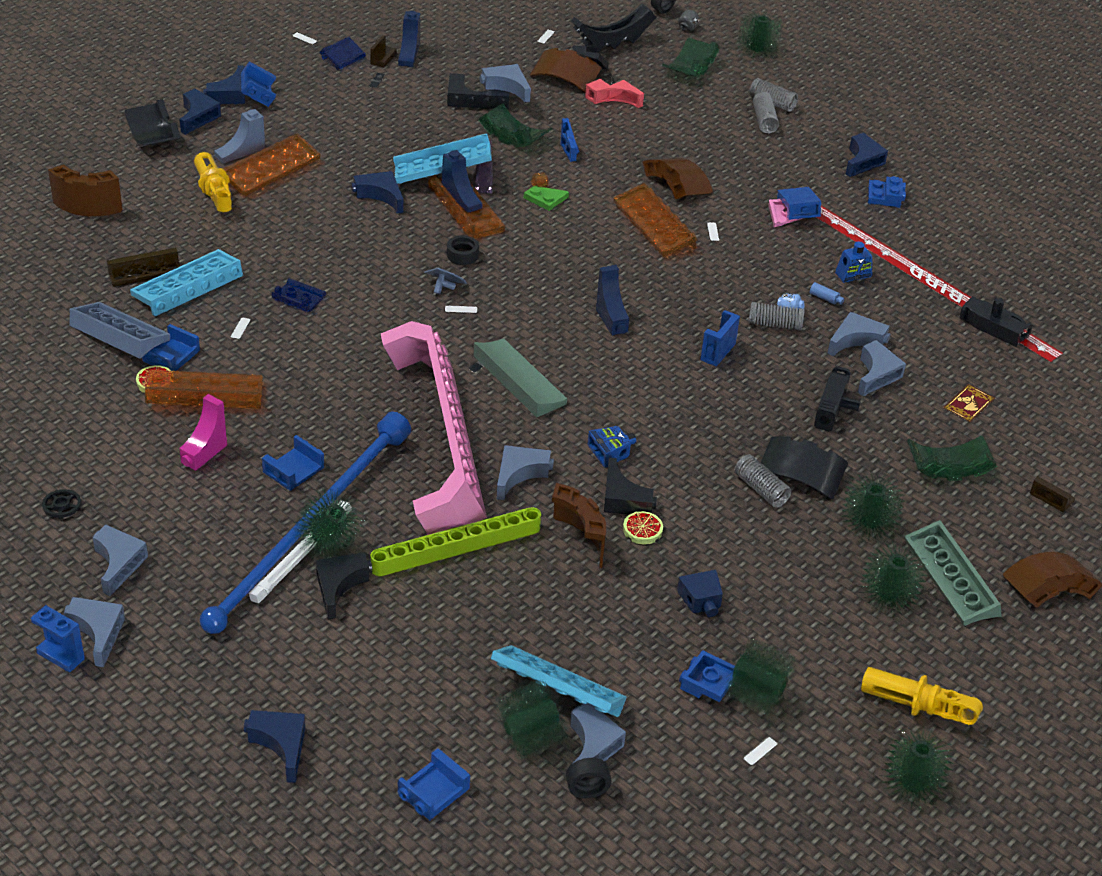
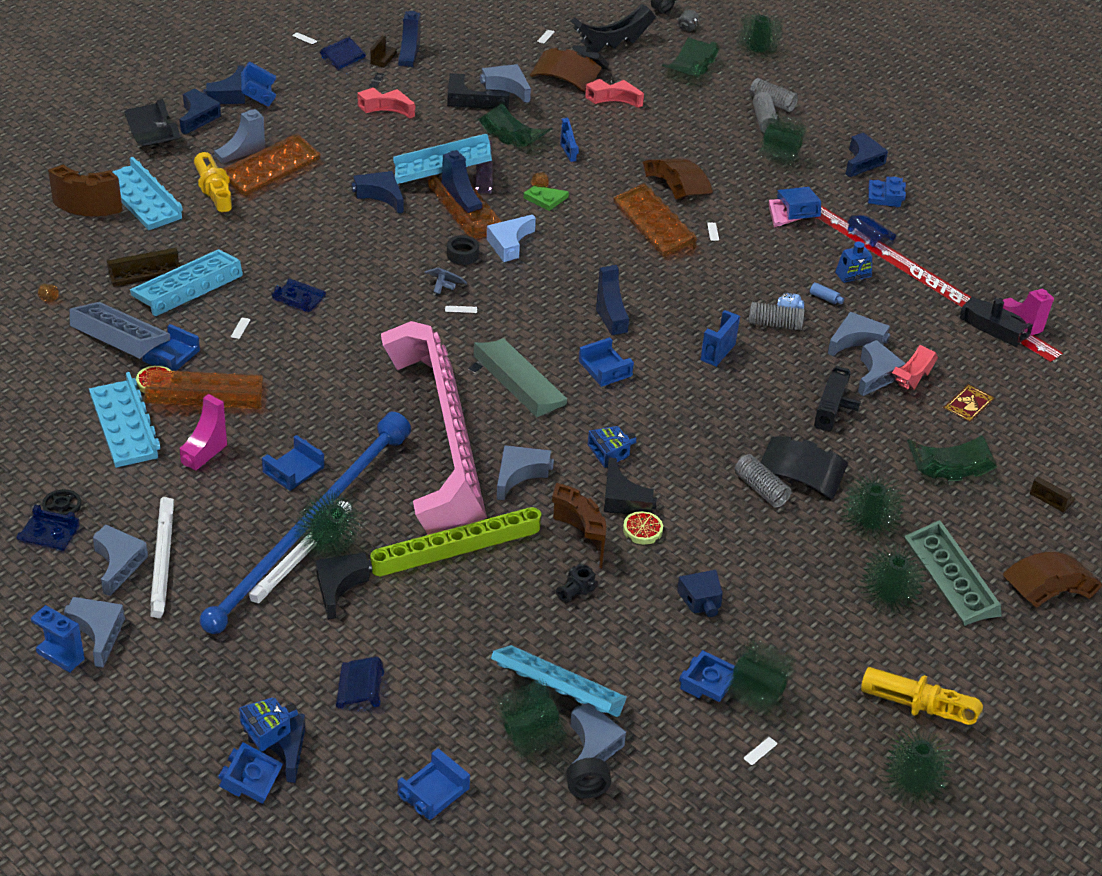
(48, 292): none -> clear orange piece
(49, 529): none -> clear blue piece
(125, 422): none -> medium azure bracket
(146, 196): none -> medium azure bracket
(162, 555): none -> white piece
(249, 773): none -> blue plate
(267, 721): none -> blue torso
(360, 682): none -> clear blue piece
(395, 101): none -> coral arch
(506, 235): none -> light blue arch
(579, 581): none -> black connector
(604, 362): none -> blue panel
(783, 138): none -> clear green piece
(869, 228): none -> clear blue piece
(913, 370): none -> coral arch
(1033, 309): none -> dark pink arch

